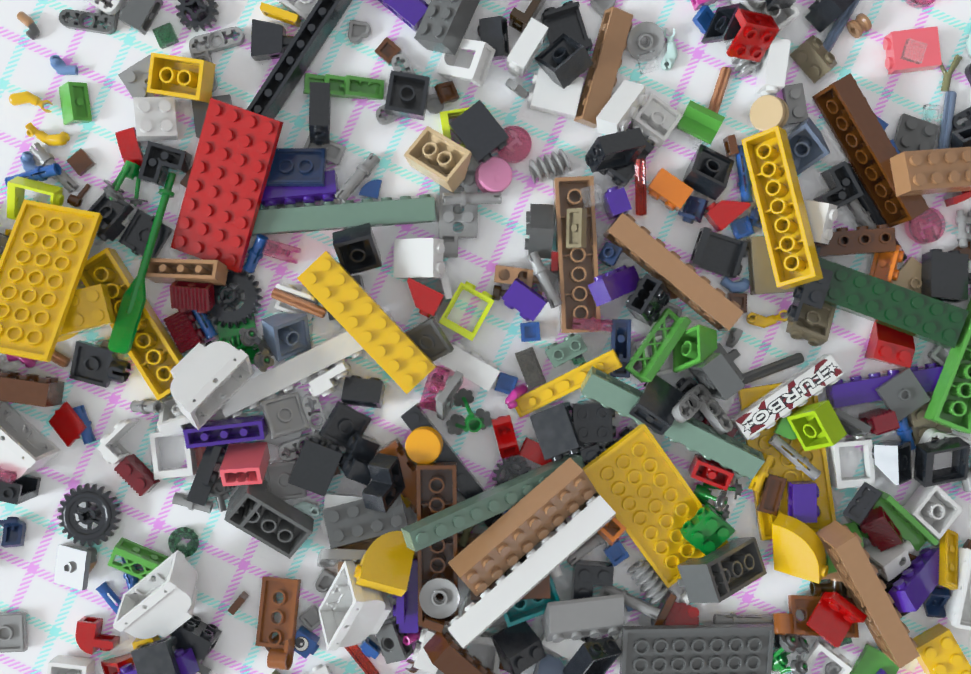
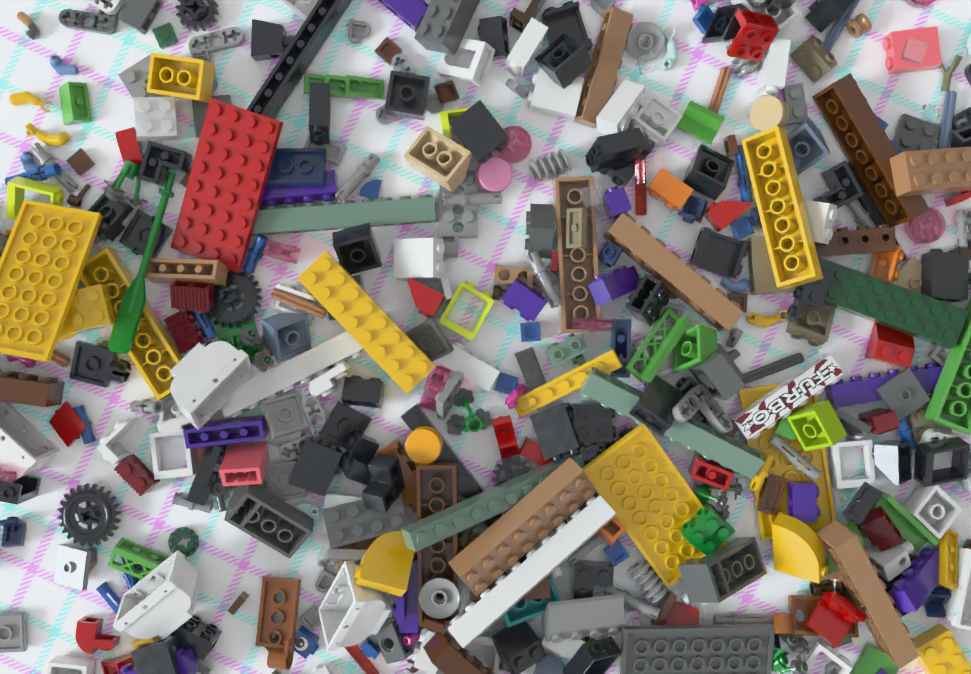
(280, 14): yellow tile -> none

